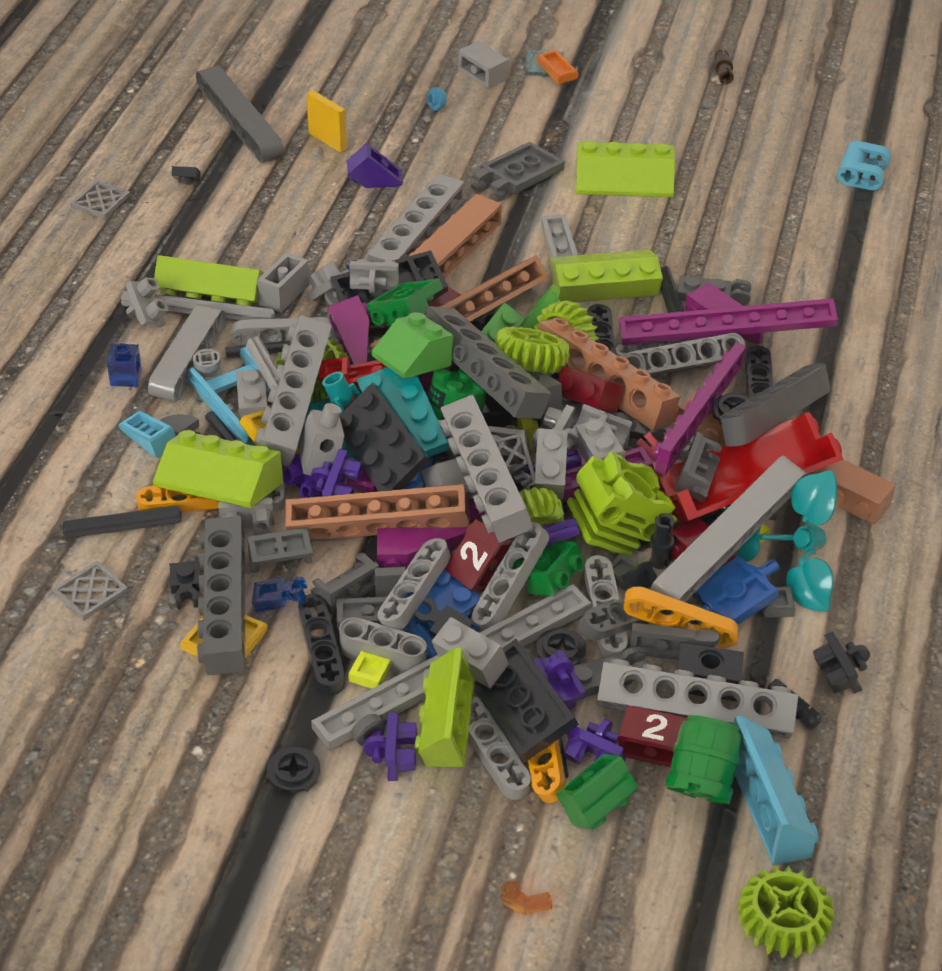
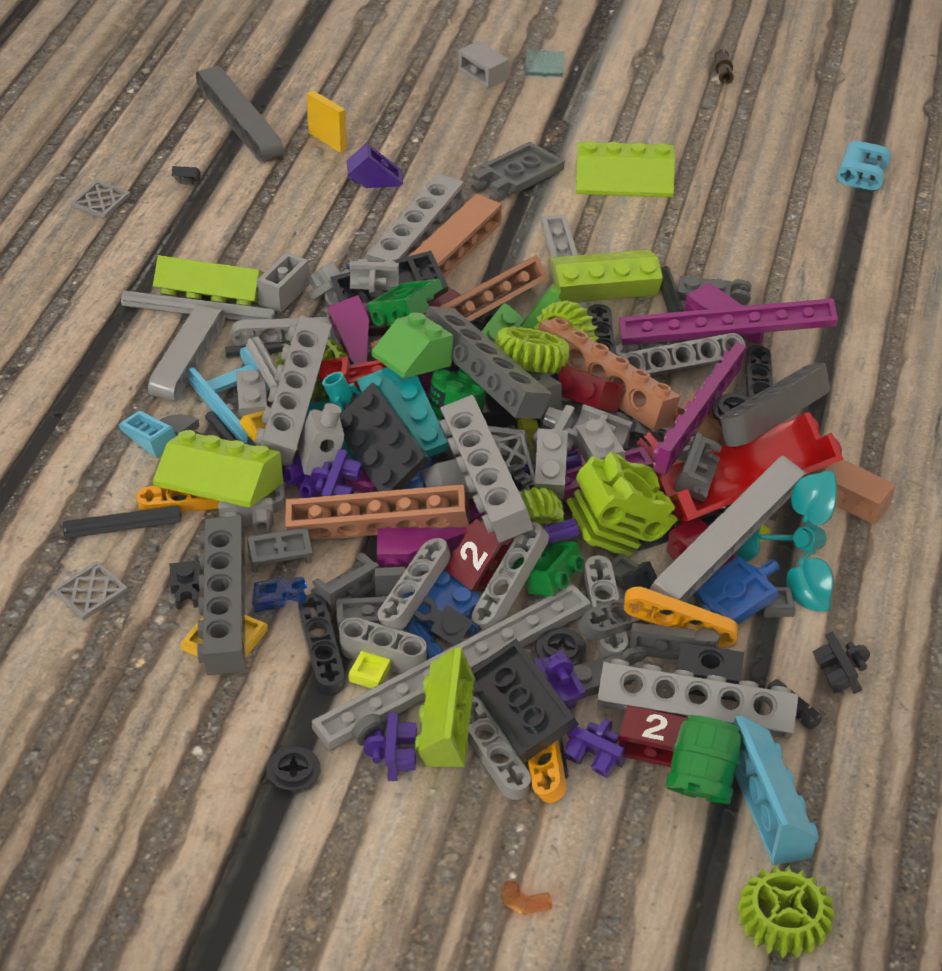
(124, 365): clear blue brick -> none
(144, 304): light grey hips -> none
(207, 363): light grey wheel -> none
(436, 98): dark azure plate -> none
(483, 654): light grey brick -> none
(557, 67): orange tile -> none
(597, 791): green brick -> none
(662, 541): black pin -> none

